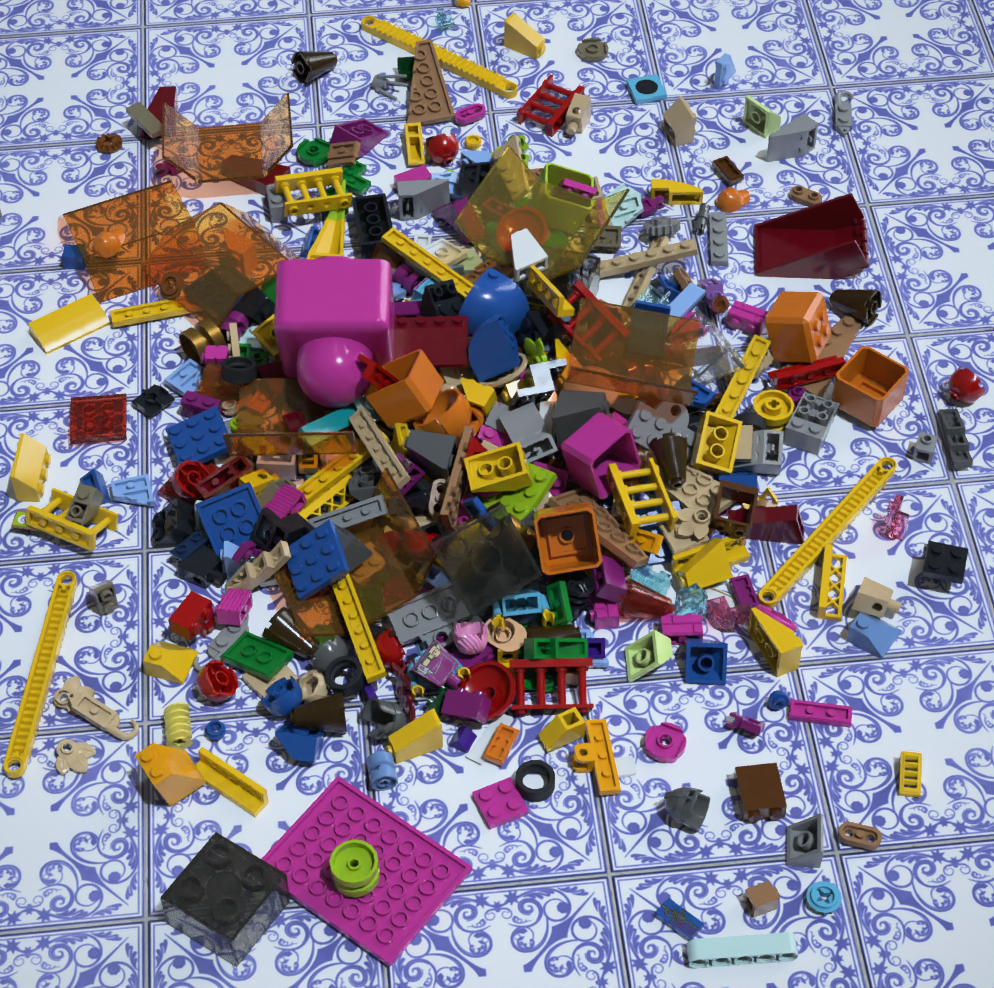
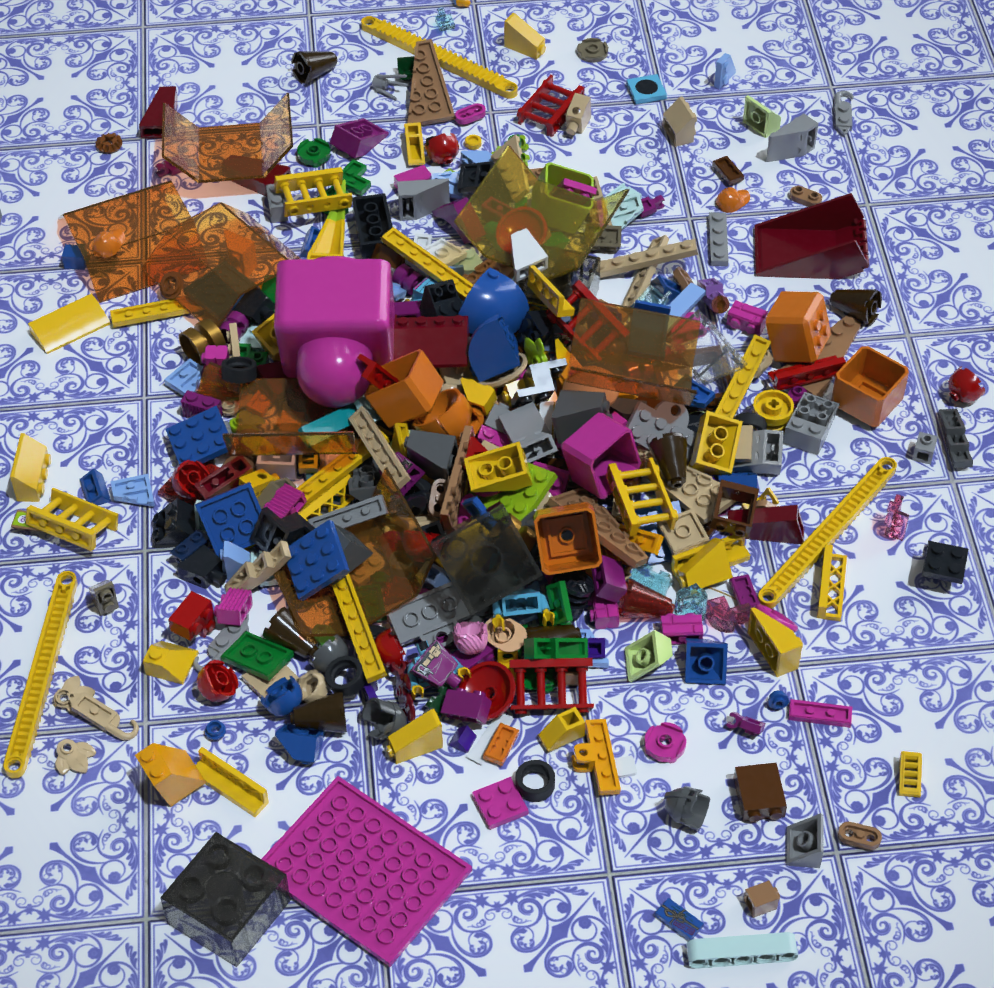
(84, 504): dark tan slope -> none
(98, 418): clear red plate -> none
(145, 119): dark tan tile -> none
(152, 400): black piece -> none
(178, 725): light yellow piece -> none
(246, 551): magenta plate -> none
(294, 420): dark red tile -> none
(342, 154): medium nougat plate -> none
(354, 868): lime wheel -> none
(382, 771): medium blue wheel -> none
(661, 226): light grey gear -> none
(676, 192): yellow slope -> none
(692, 524): tan plate -> none
(701, 219): dark grey pin -> none
(825, 889): medium azure gear -> none
(872, 634): medium blue slope -> none
(875, 599): tan torso -> none

